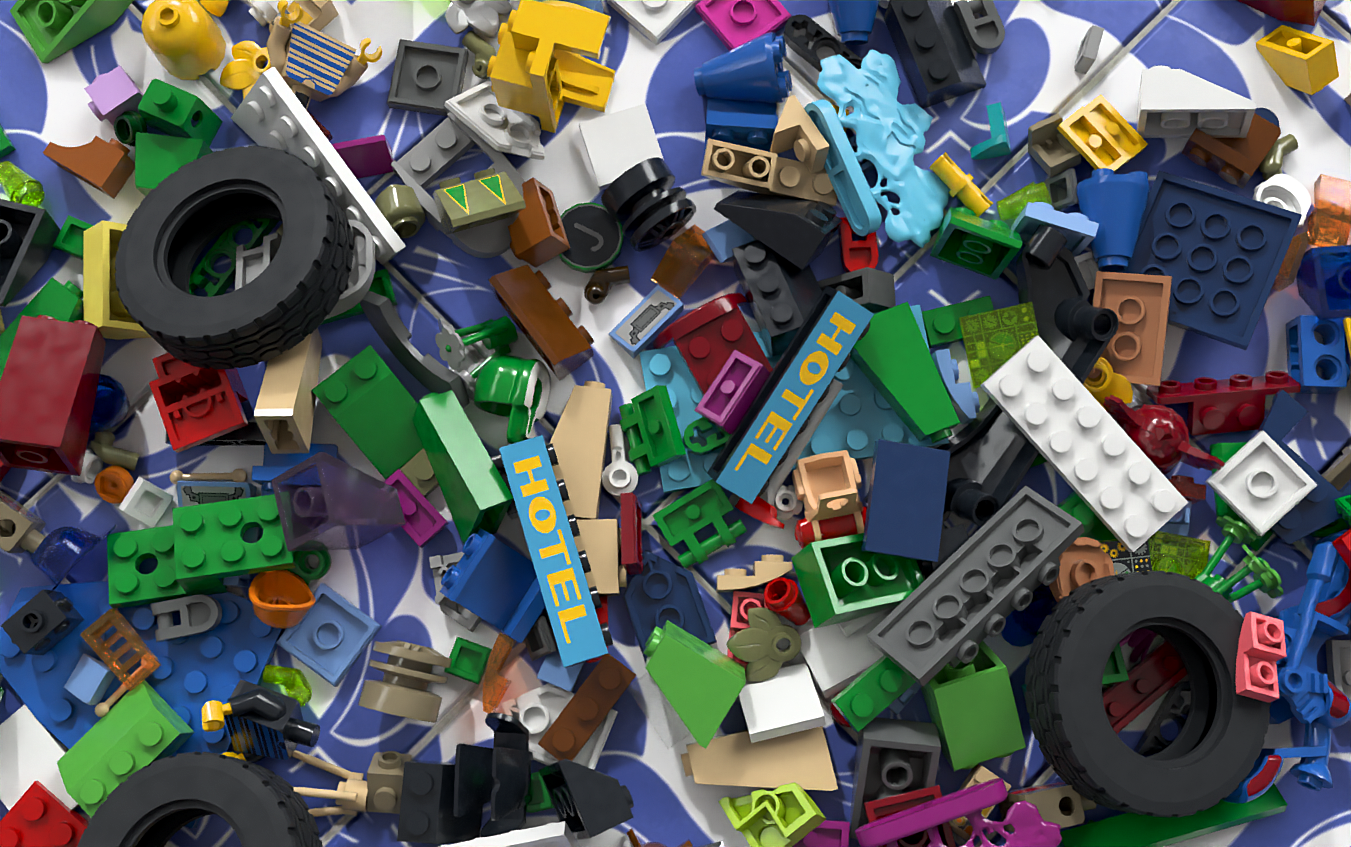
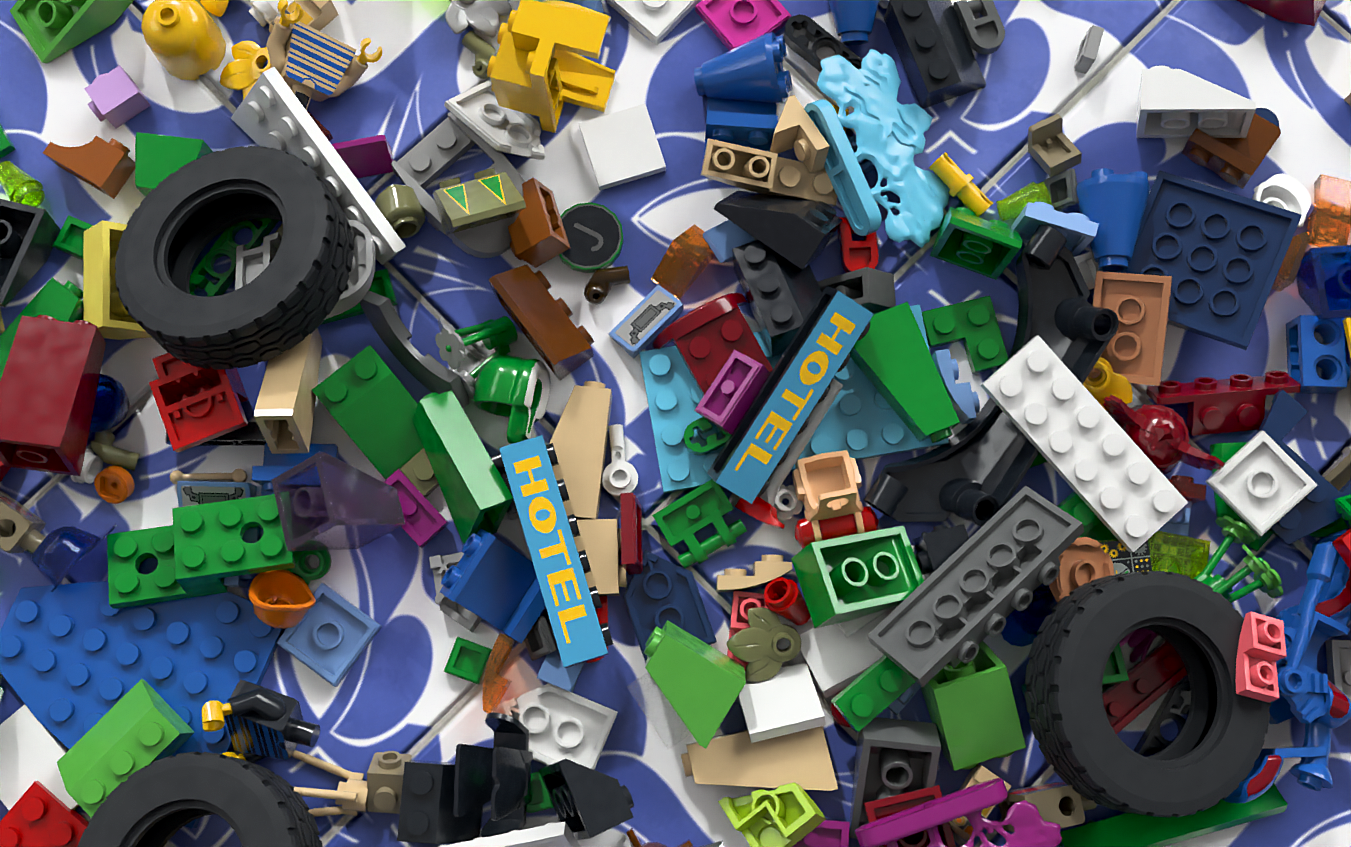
(42, 622): black head -> none
(89, 680): medium blue slope -> none
(93, 634): clear orange slope -> none
(103, 708): tan hinge -> none
(127, 126): dark green plate -> none
(146, 502): white plate -> none
(172, 109): green torso -> none
(197, 614): dark grey plate -> none
(292, 680): clear neon green arm -> none
(405, 681): dark tan wheel -> none
(426, 76): dark grey tile -> none
(587, 709): reddish brown plate -> none
(648, 204): black wheel -> none
(651, 430): green plate -> none
(906, 501): dark blue tile -> none
(996, 337): clear neon green tile -> none
(999, 143): teal tile -> none
(1102, 135): yellow slope -> none
(1274, 159): olive arm -> none
(1300, 58): yellow slope -> none

